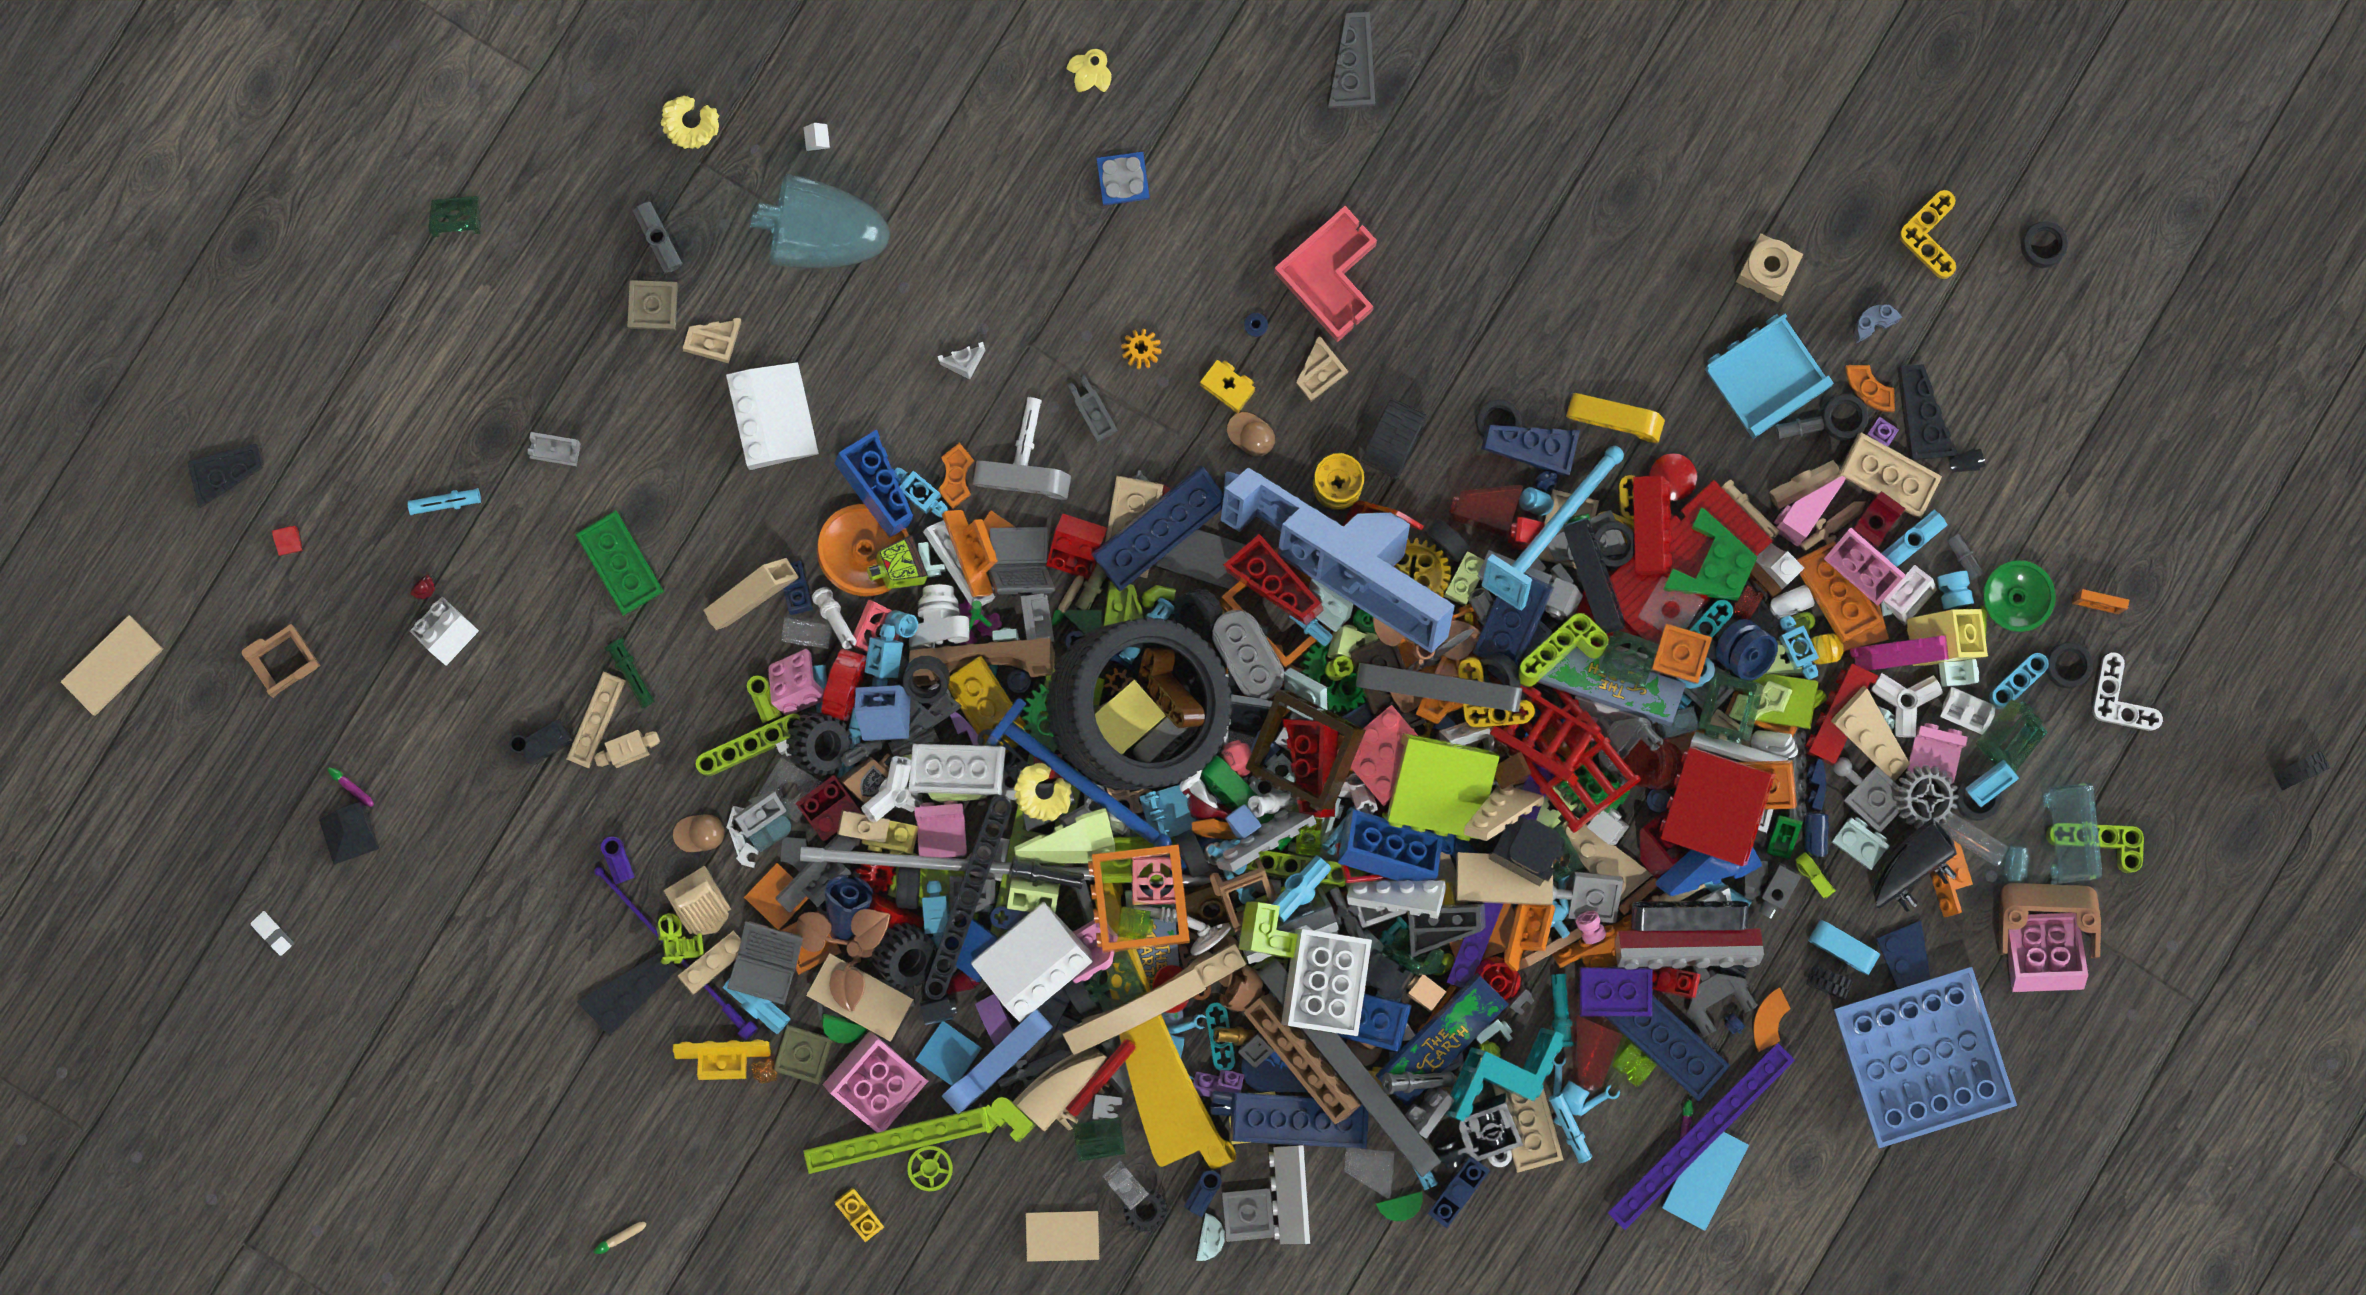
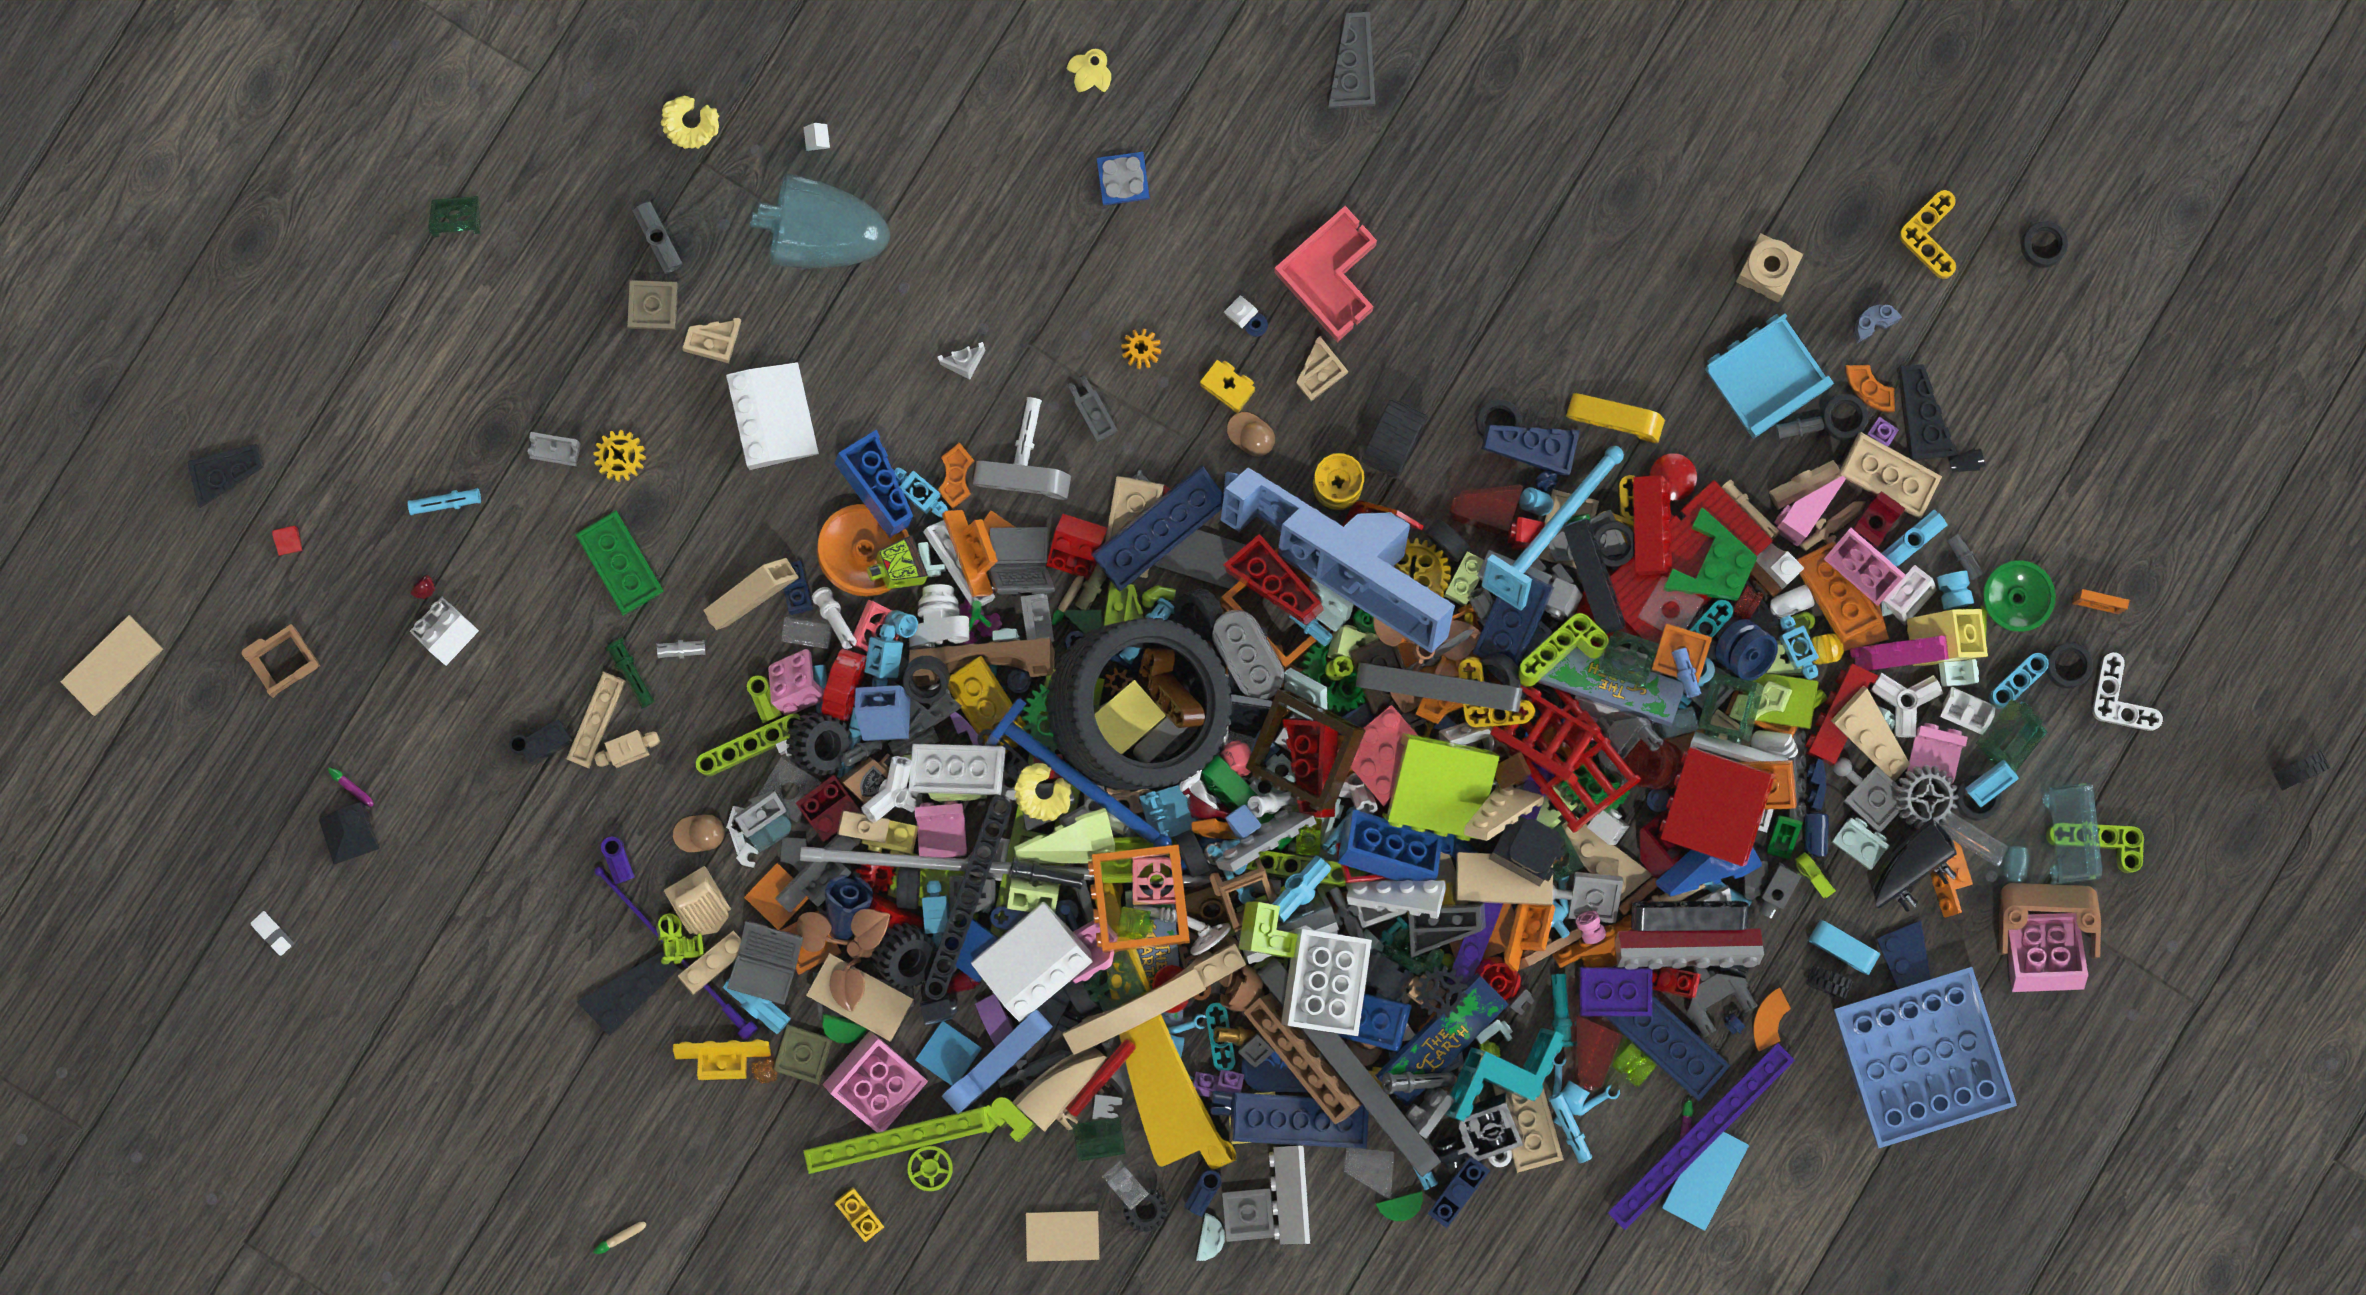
(612, 461): none -> yellow gear
(681, 649): none -> light grey pin
(1068, 913): none -> dark blue piece
(1241, 311): none -> white plate
(1438, 979): none -> black gear
(1686, 672): none -> medium blue pin

